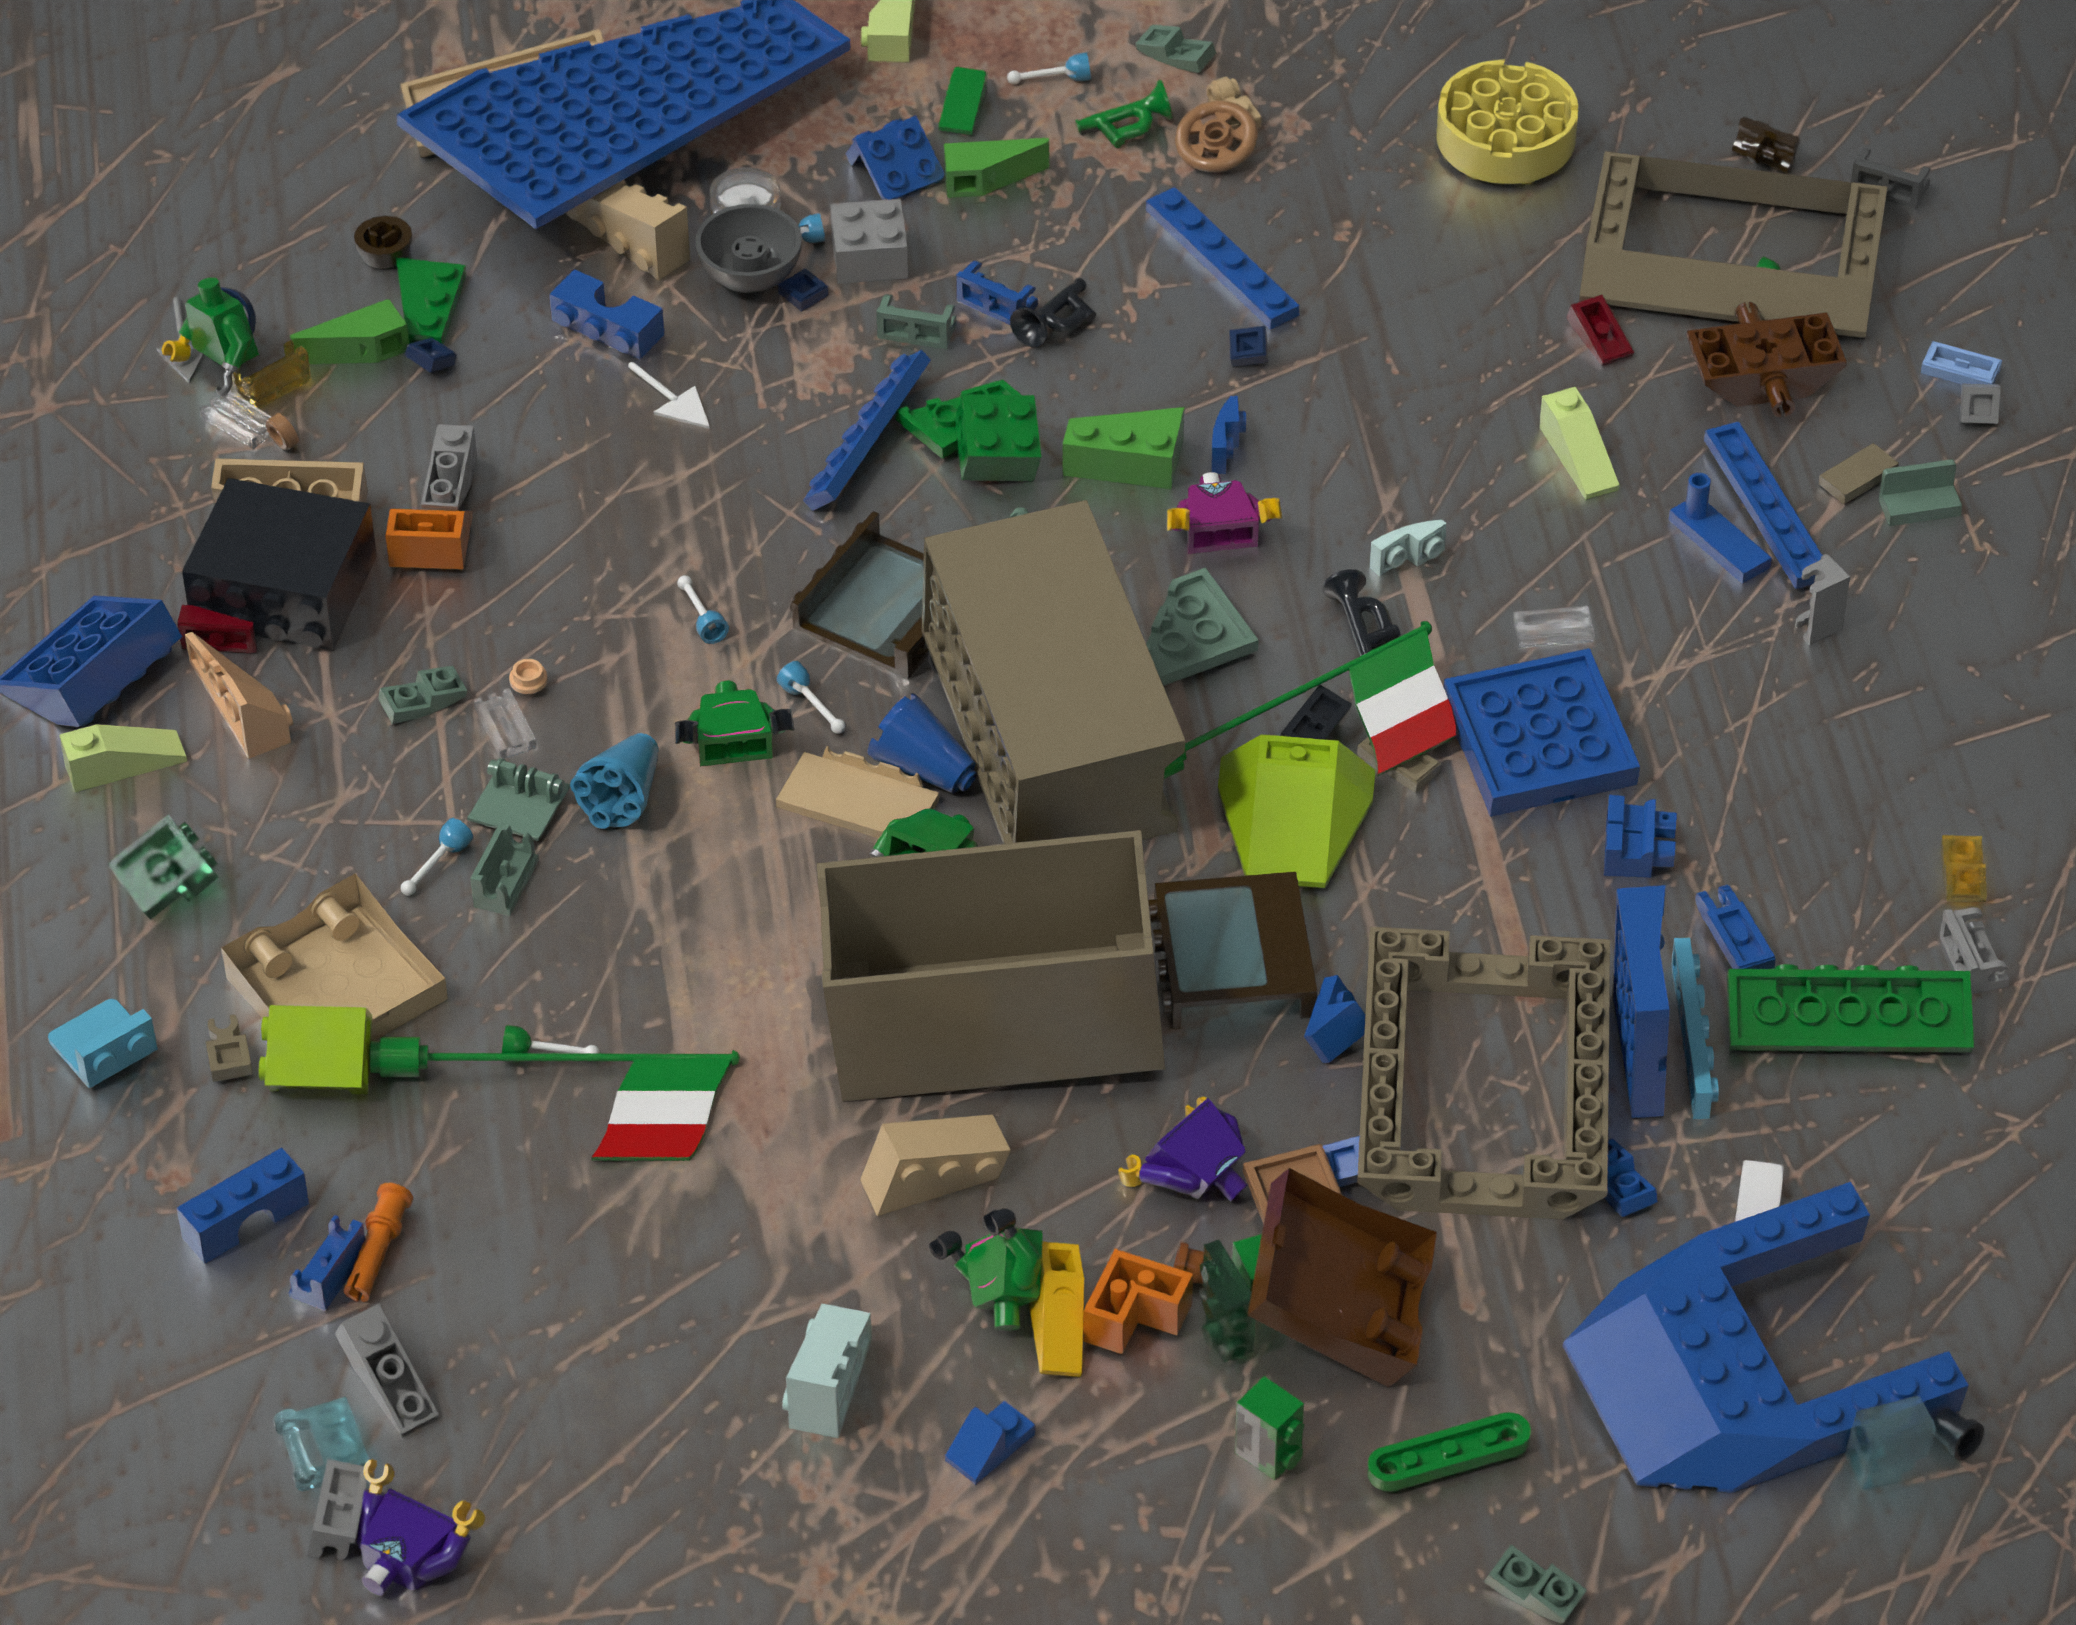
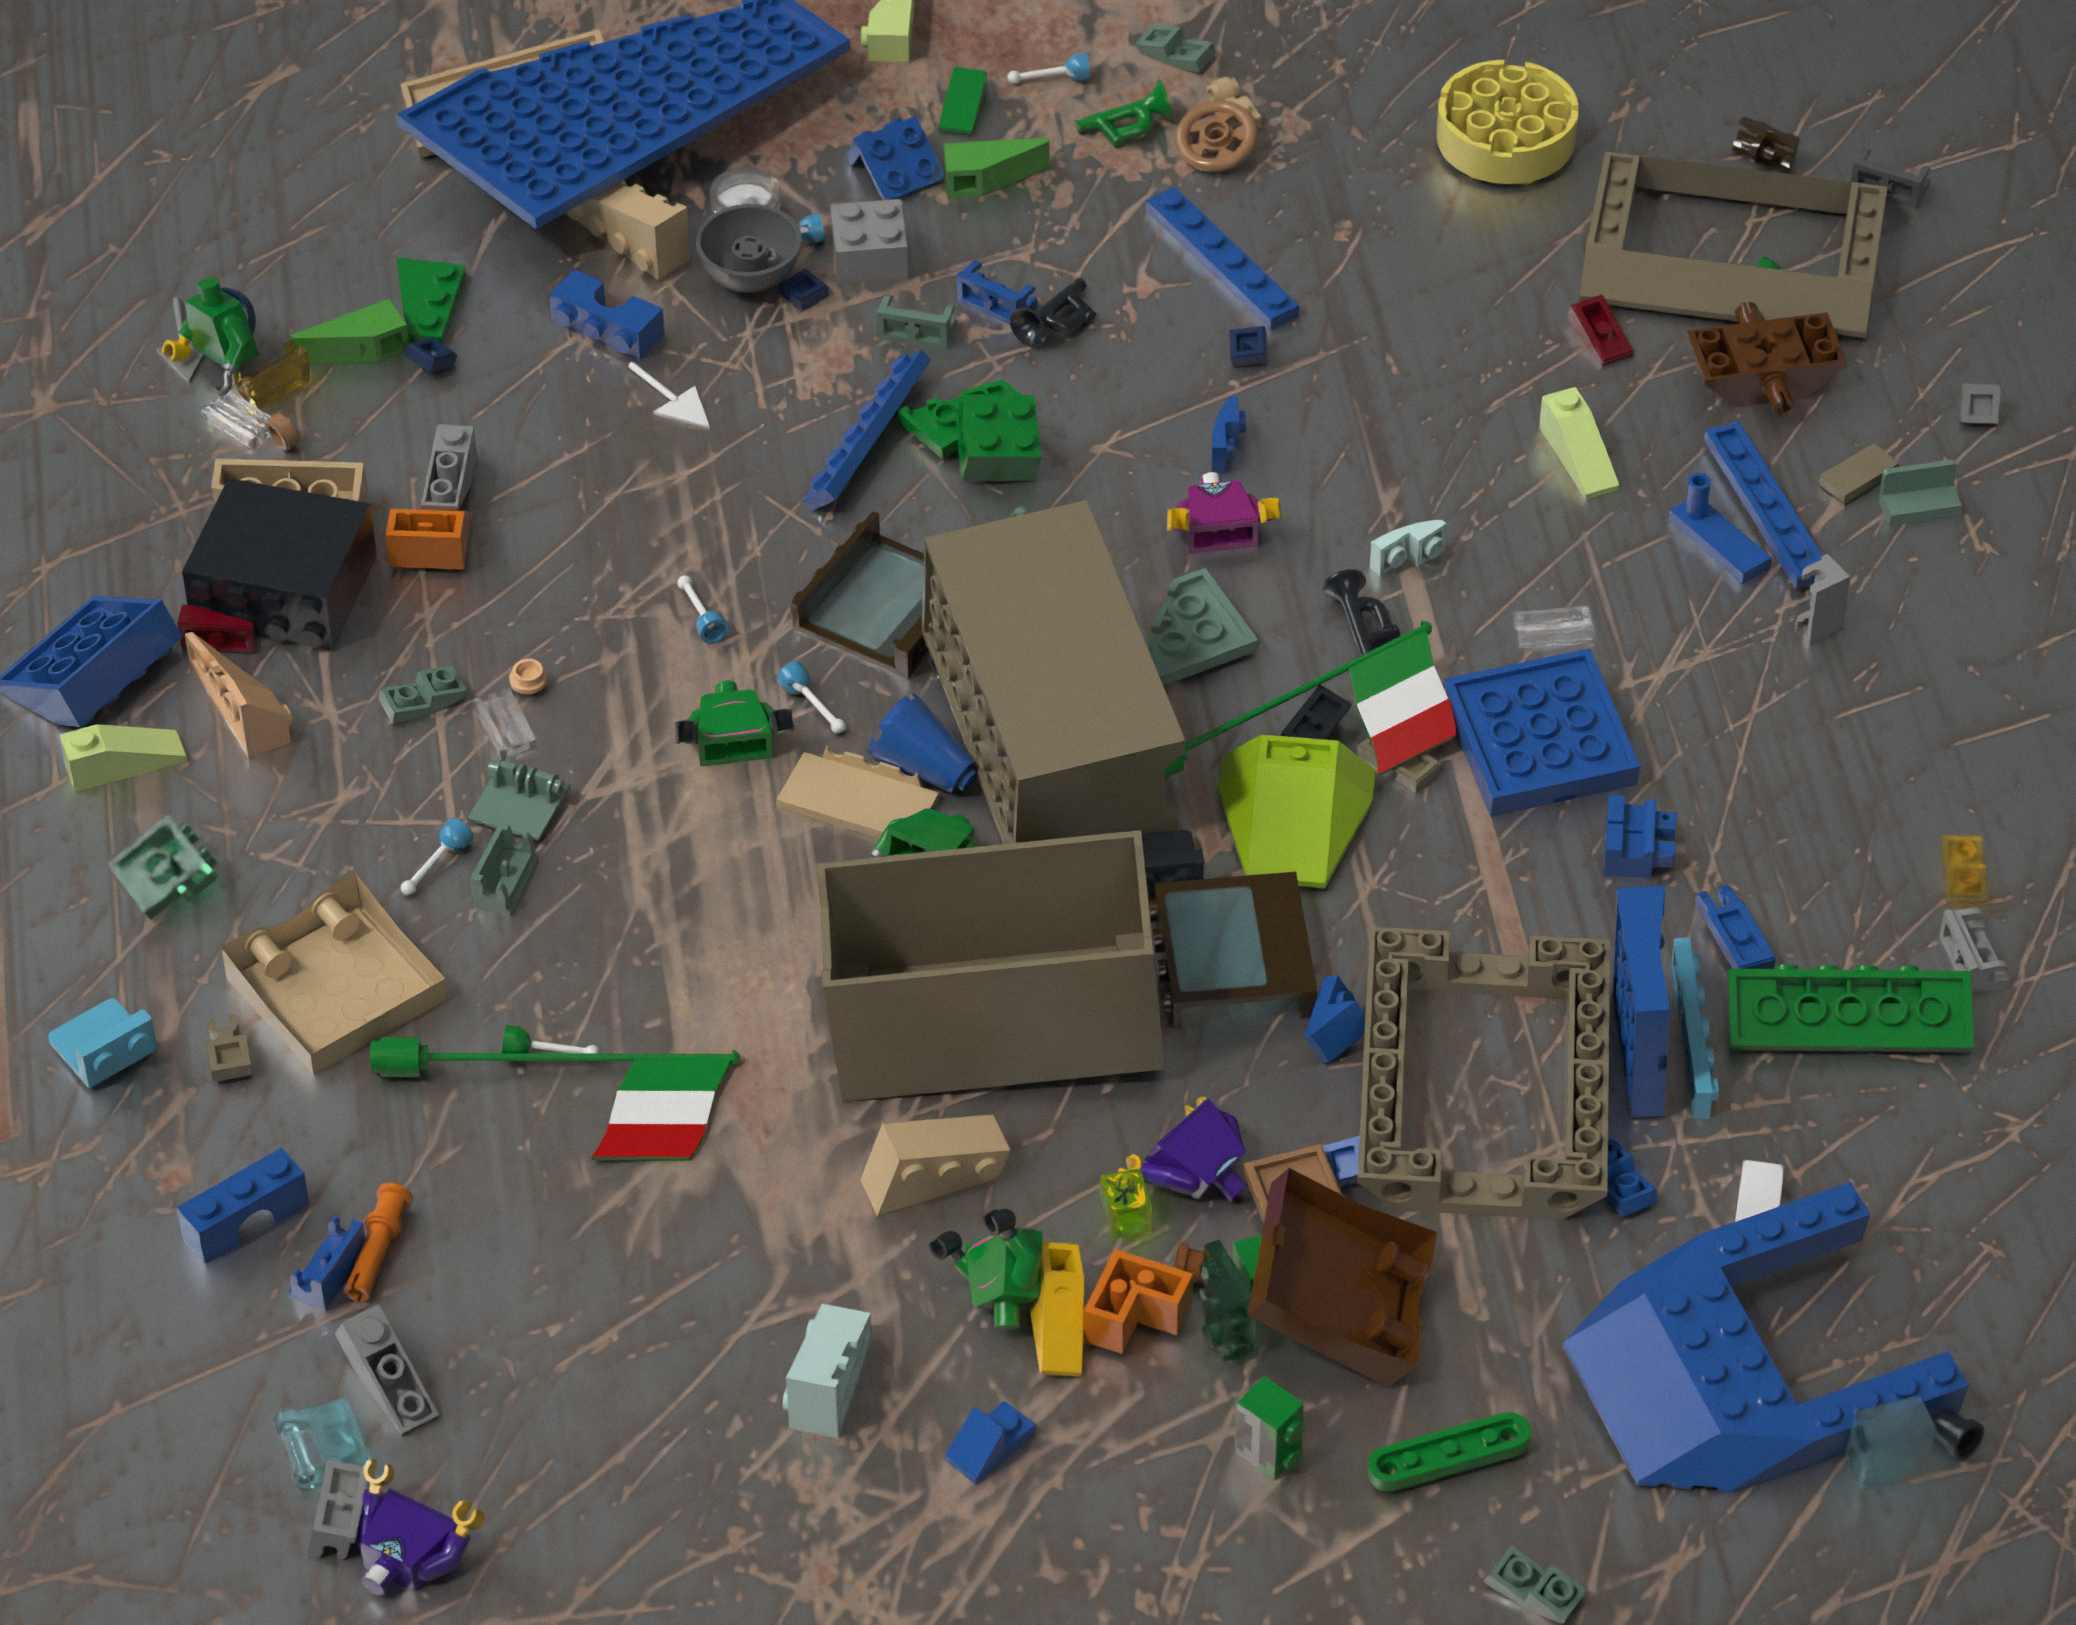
(316, 1048): lime panel -> none
(383, 240): dark brown piece -> none
(617, 782): dark azure cone -> none
(1125, 447): bright green wedge -> none
(1125, 1203): none -> clear neon green brick
(1171, 858): none -> black bracket
(1960, 365): light blue tile -> none

